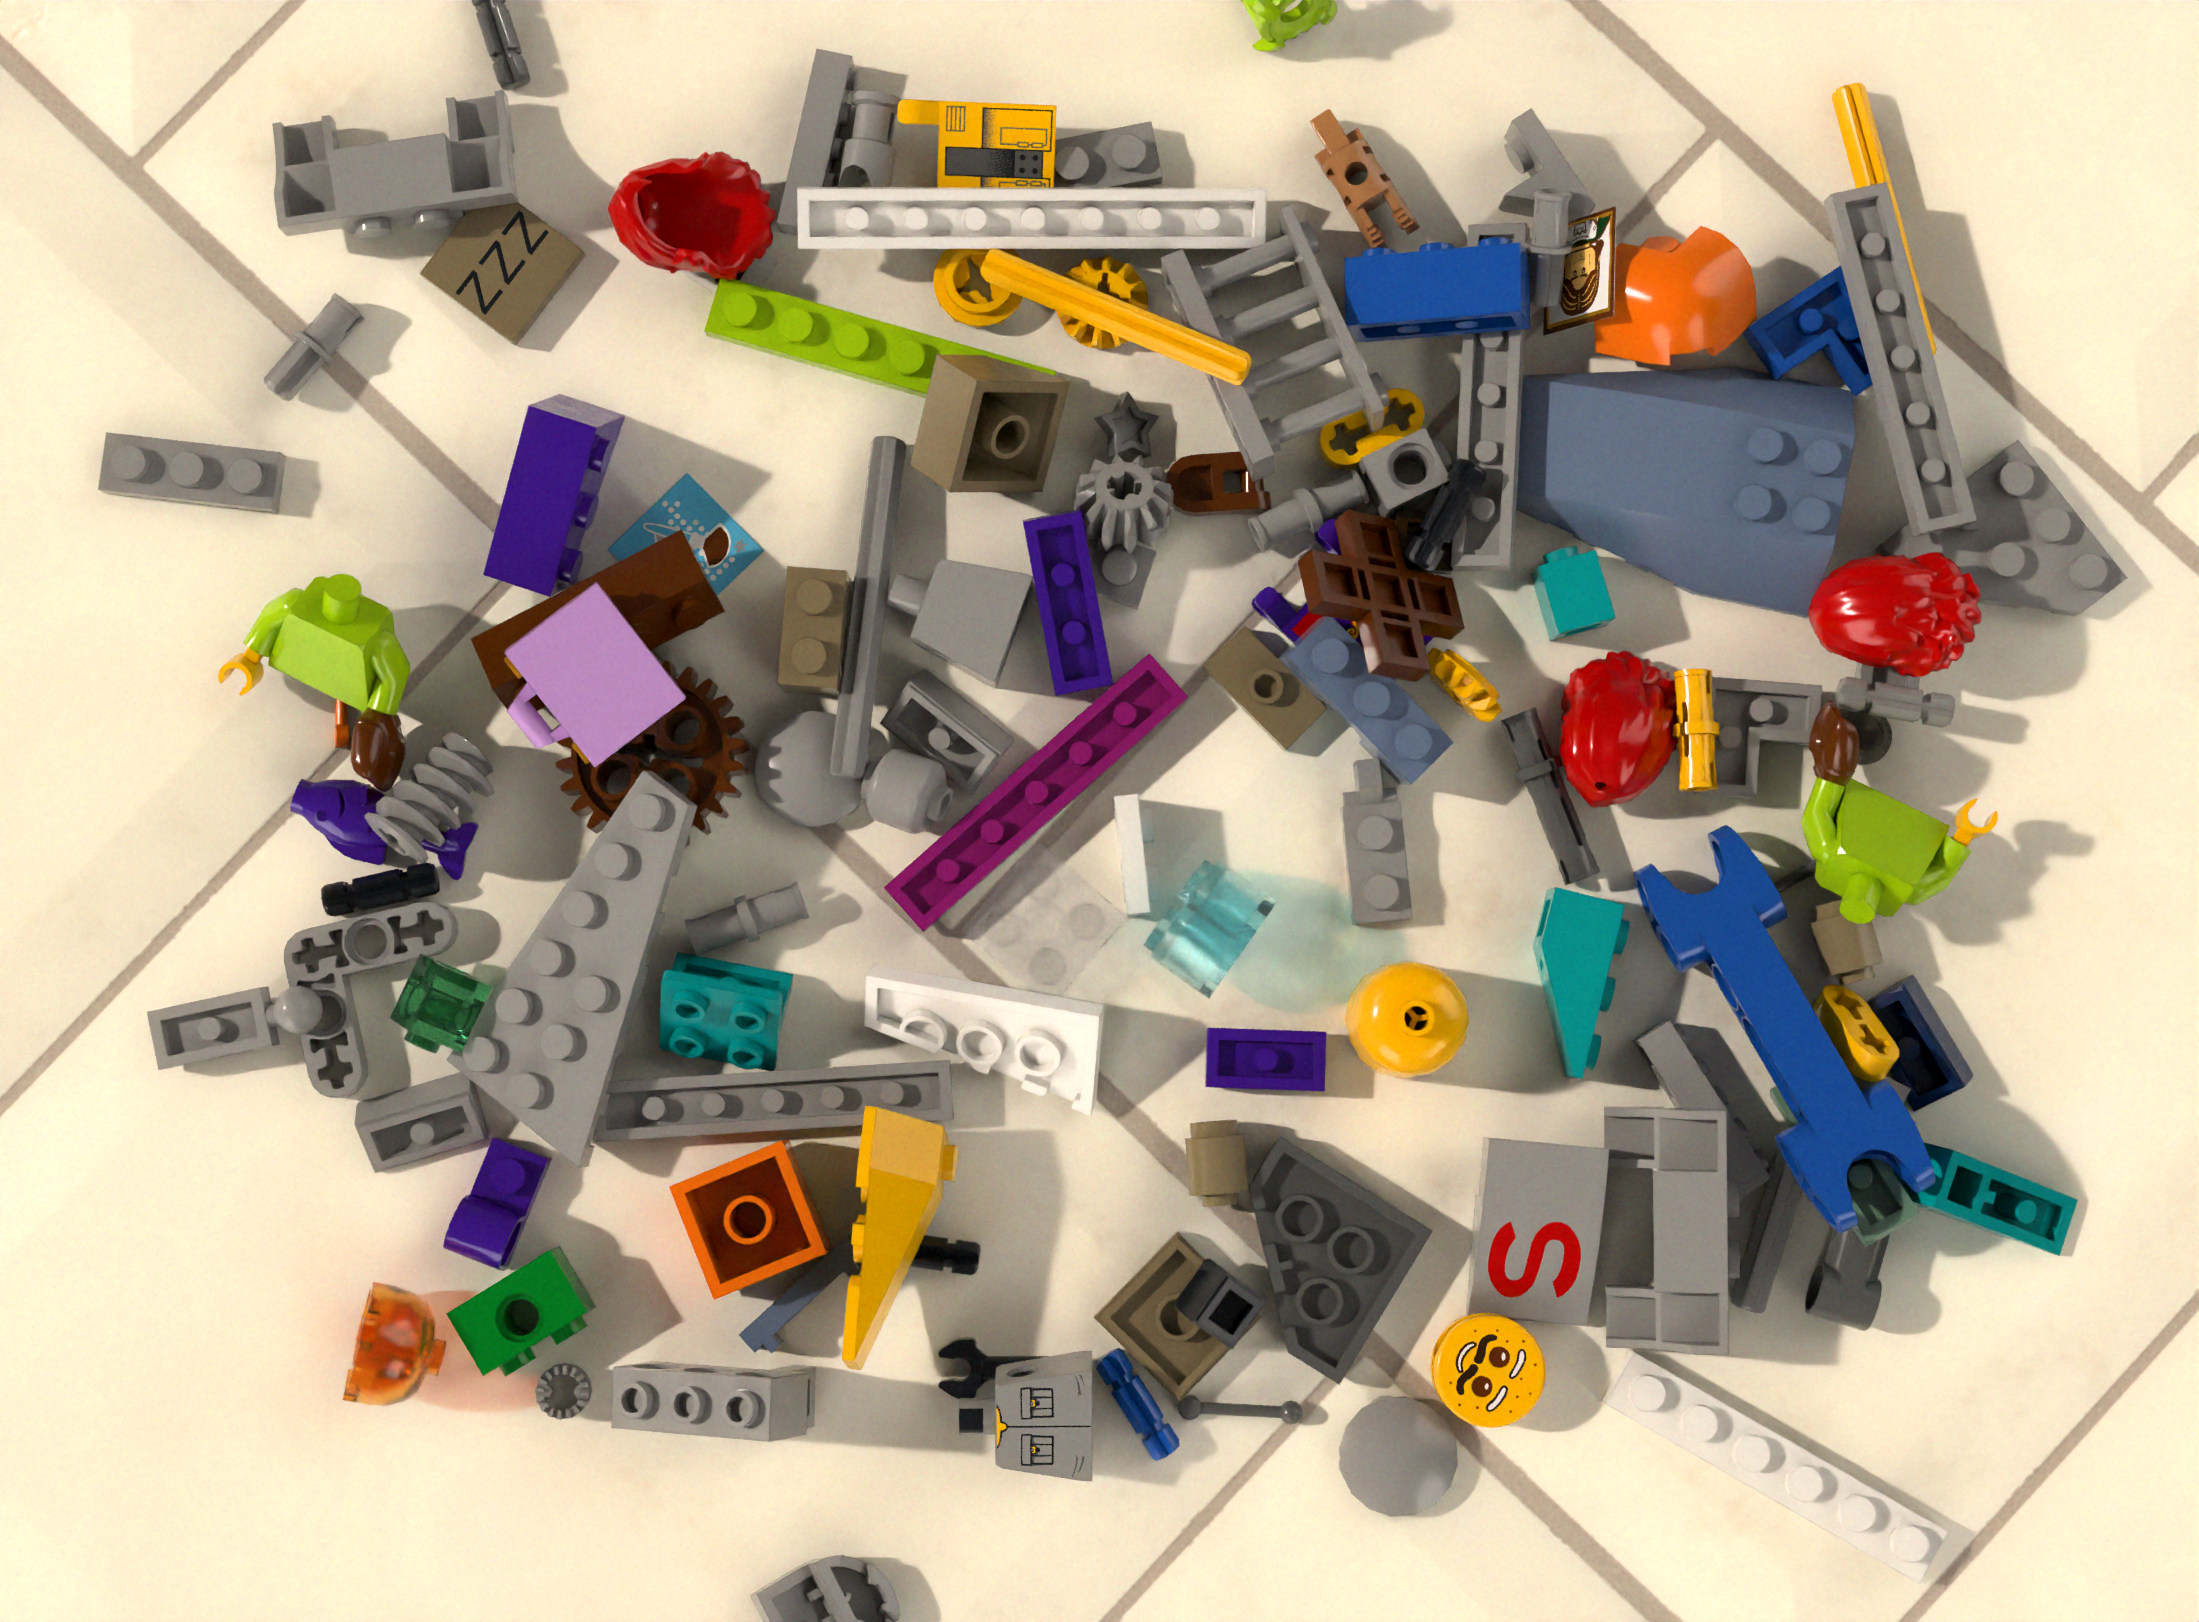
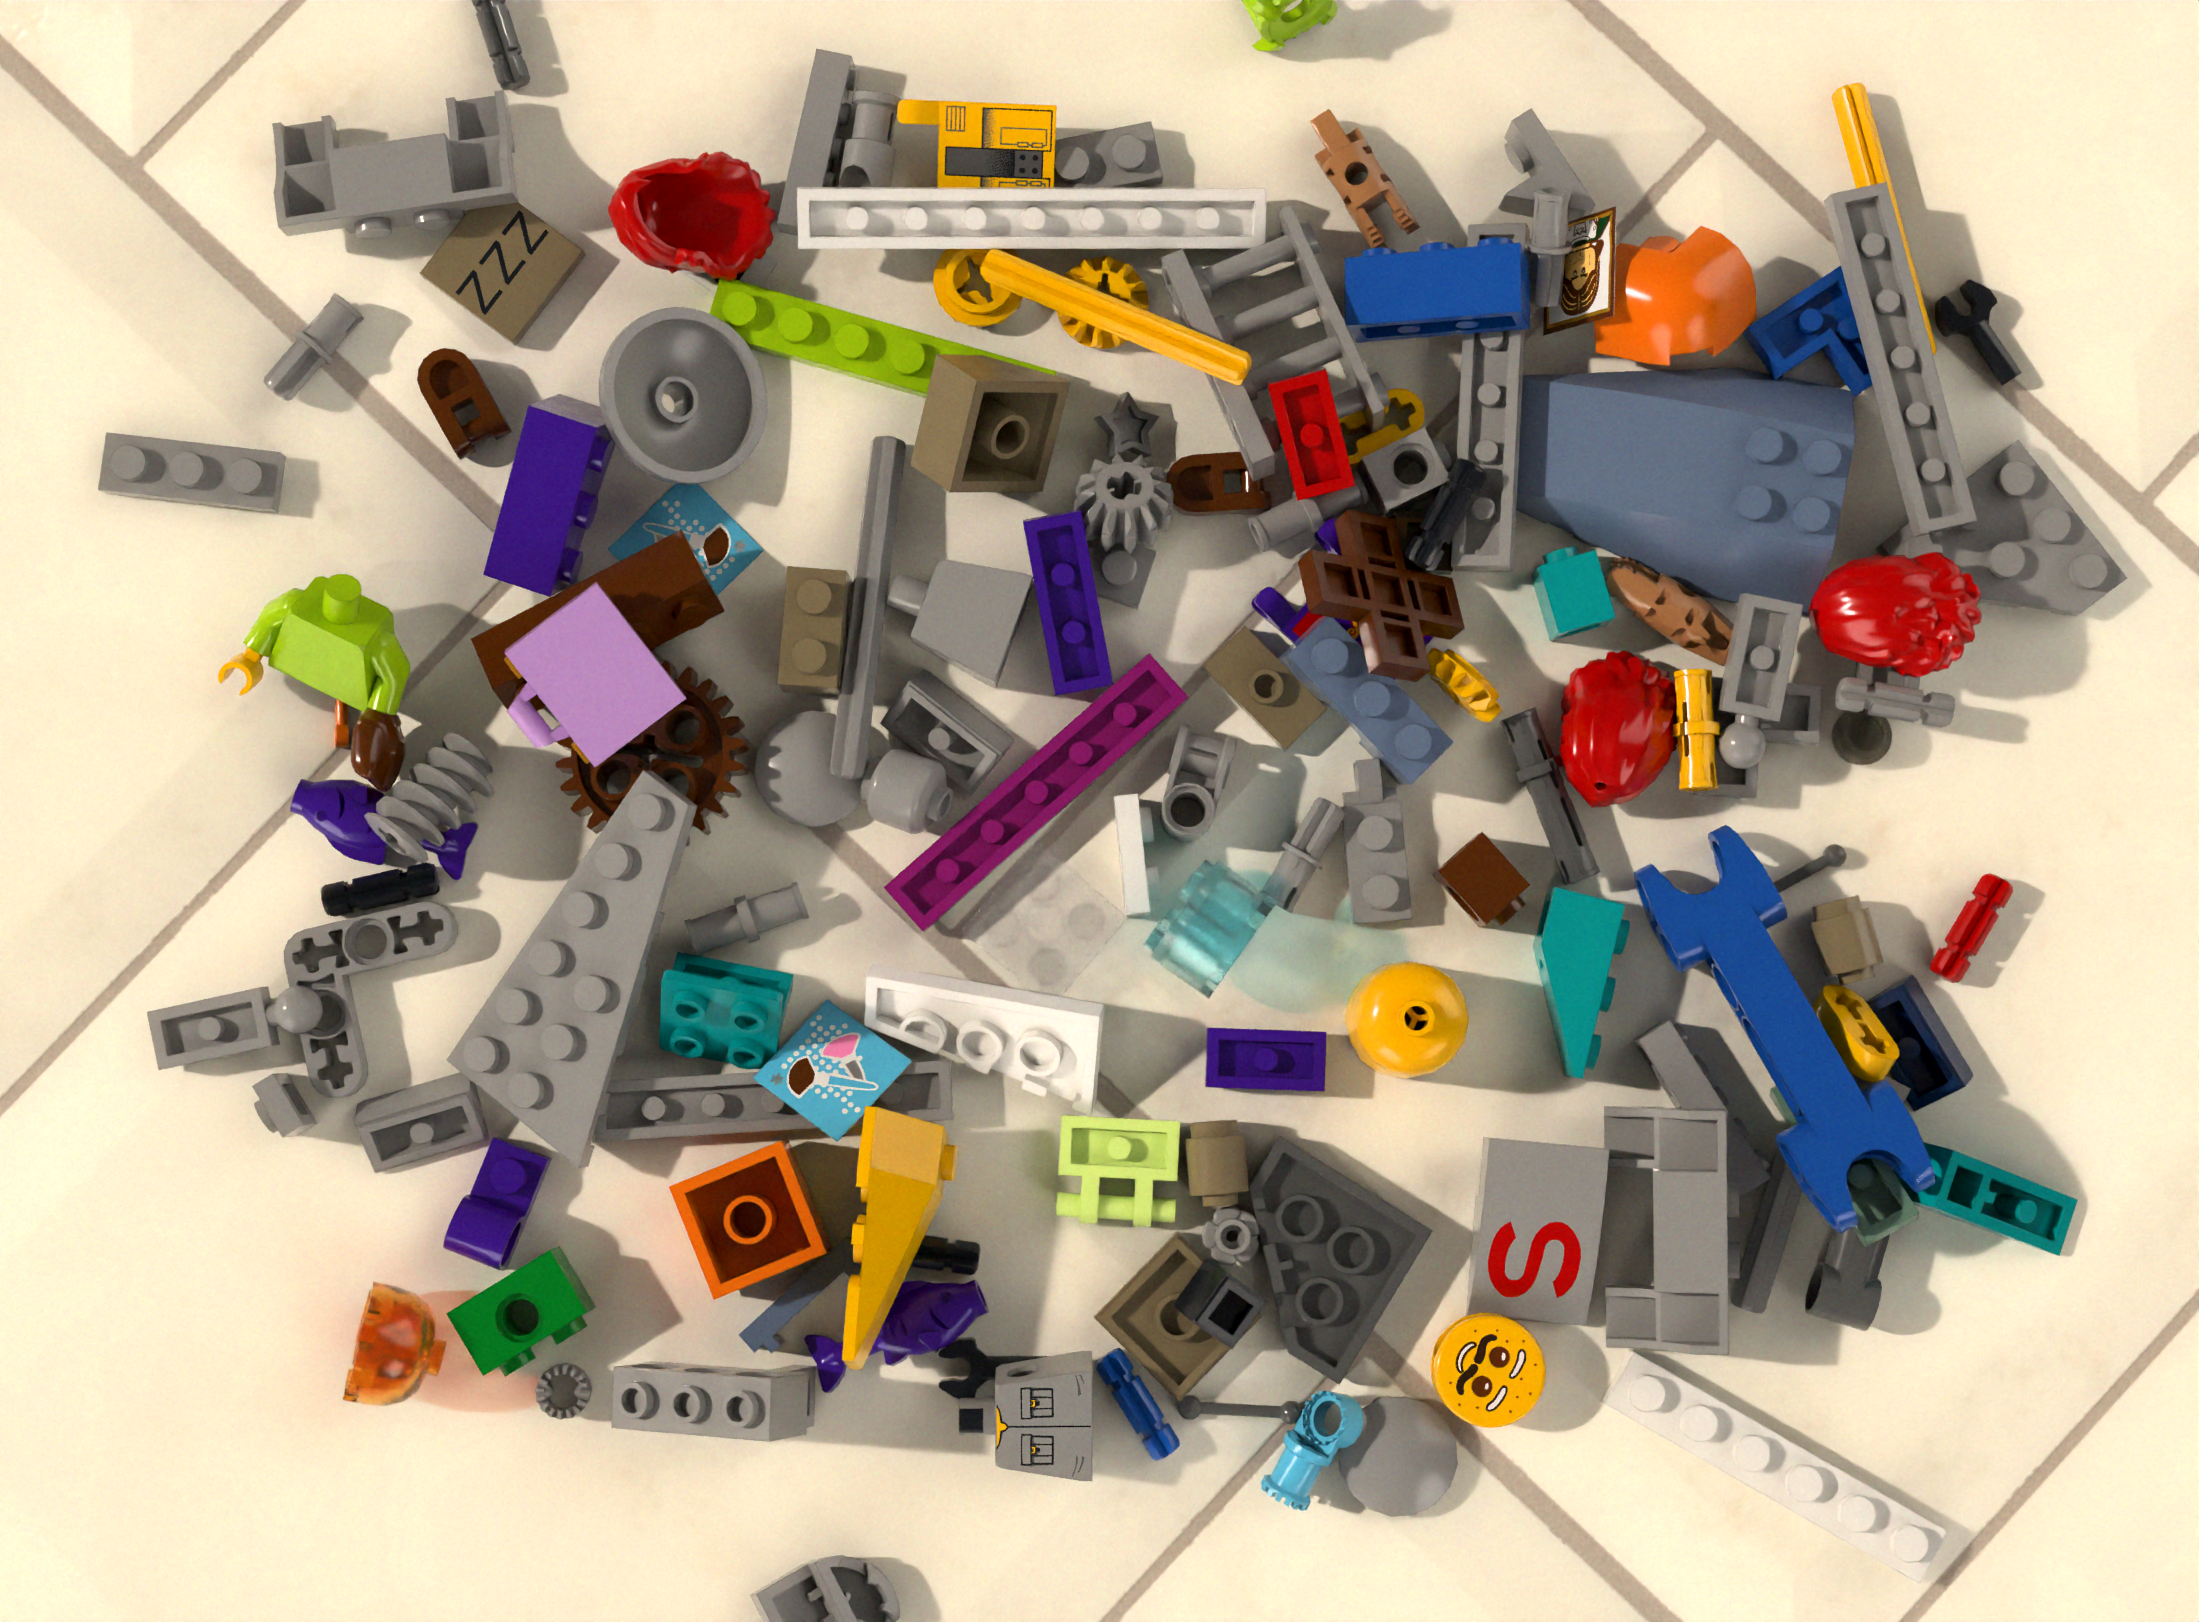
(282, 1106): none -> light grey plate
(439, 1005): clear green brick -> none
(451, 383): none -> reddish brown plate
(713, 387): none -> light grey dish
(832, 1070): none -> medium azure sticker
(919, 1322): none -> dark purple animal
(1118, 1149): none -> yellowish green plate
(1196, 773): none -> light grey piece
(1215, 1234): none -> light grey plate
(1303, 853): none -> light grey axle
(1311, 434): none -> red plate
(1311, 1448): none -> medium azure connector
(1483, 882): none -> reddish brown brick
(1671, 609): none -> medium nougat hinge
(1756, 674): none -> light grey plate
(1870, 843): lime torso -> none
(1971, 928): none -> red axle
(1977, 328): none -> black bar

